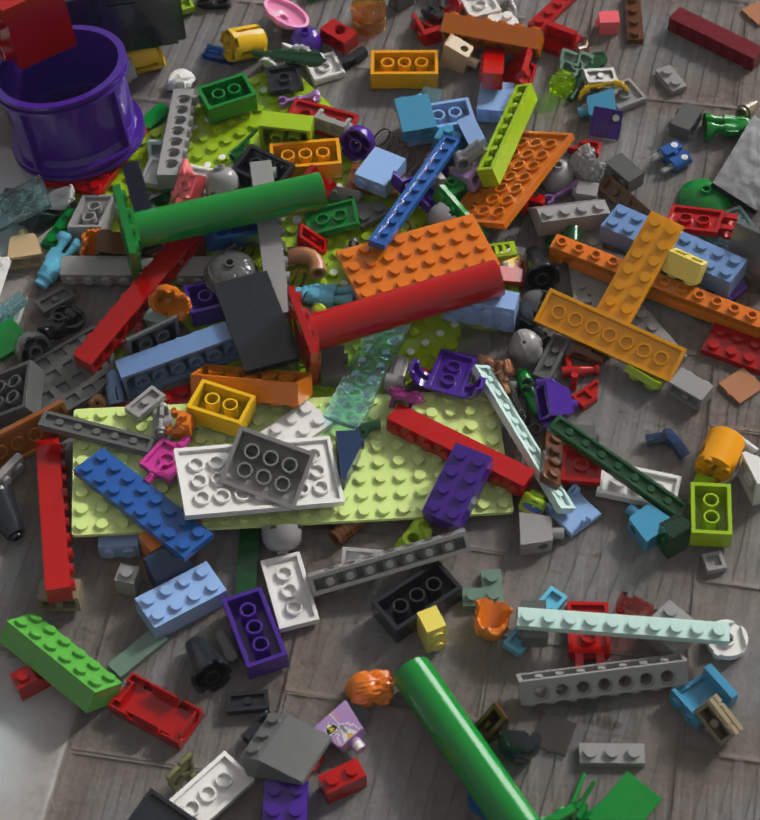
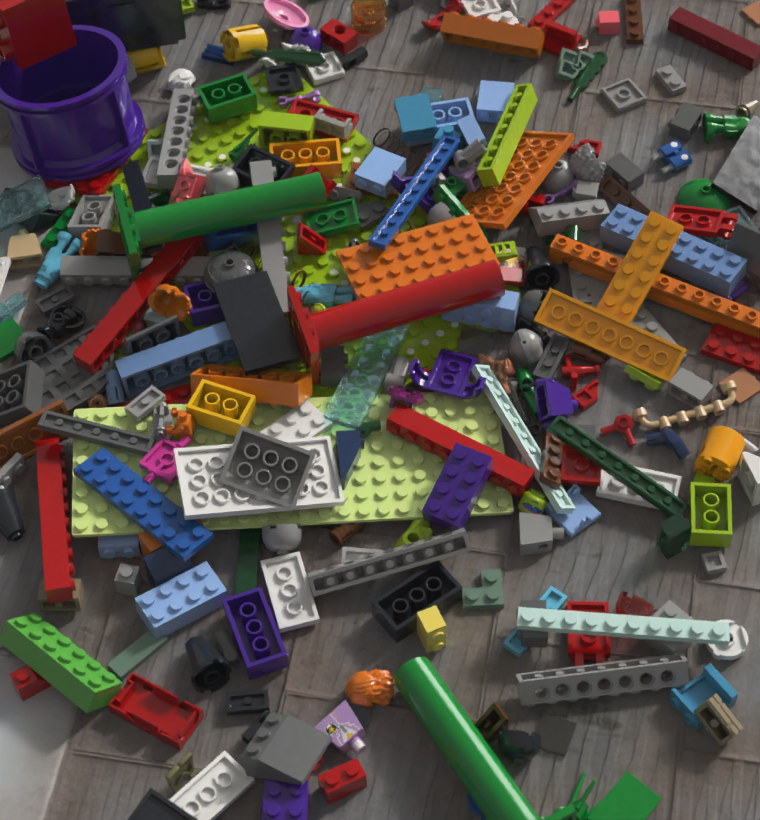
(156, 116): green tile -> none
(310, 258): nougat cylinder -> none
(357, 142): dark purple cylinder -> none
(404, 69): light orange brick -> none
(426, 36): red bracket -> none
(432, 14): black bar -> none
(458, 55): tan torso -> none
(491, 619): orange hair -> none
(492, 68): red brick -> none
(520, 68): red bracket -> none
(562, 83): clear neon green brick -> none
(598, 75): light grey plate -> none
(602, 99): dark azure torso -> none
(606, 123): dark purple sticker -> none
(611, 755): light grey plate -> none
(616, 83): yellow piece -> none
(622, 424): none -> red piece
(644, 524): dark azure torso -> none
(682, 417): none -> tan bar
(685, 267): light yellow brick -> none

